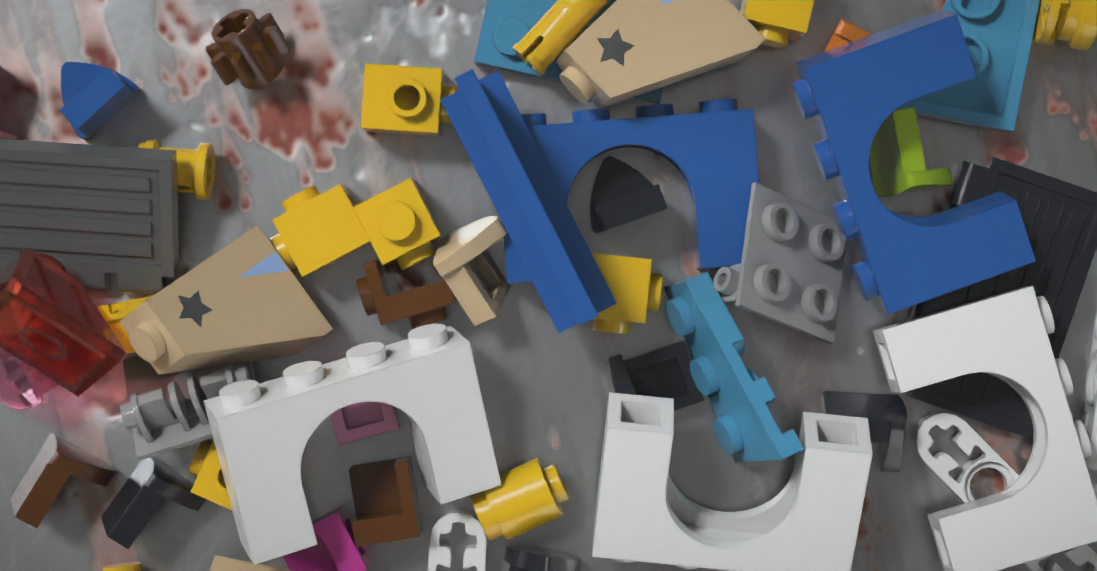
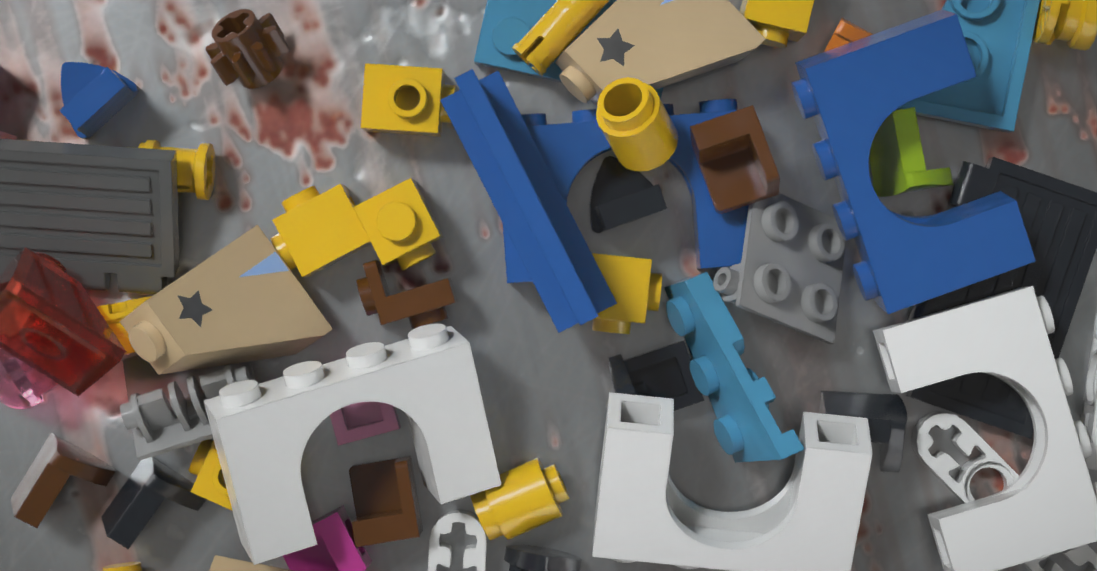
(471, 270): tan tile -> none
(636, 124): none -> yellow brick
(735, 160): none -> reddish brown panel

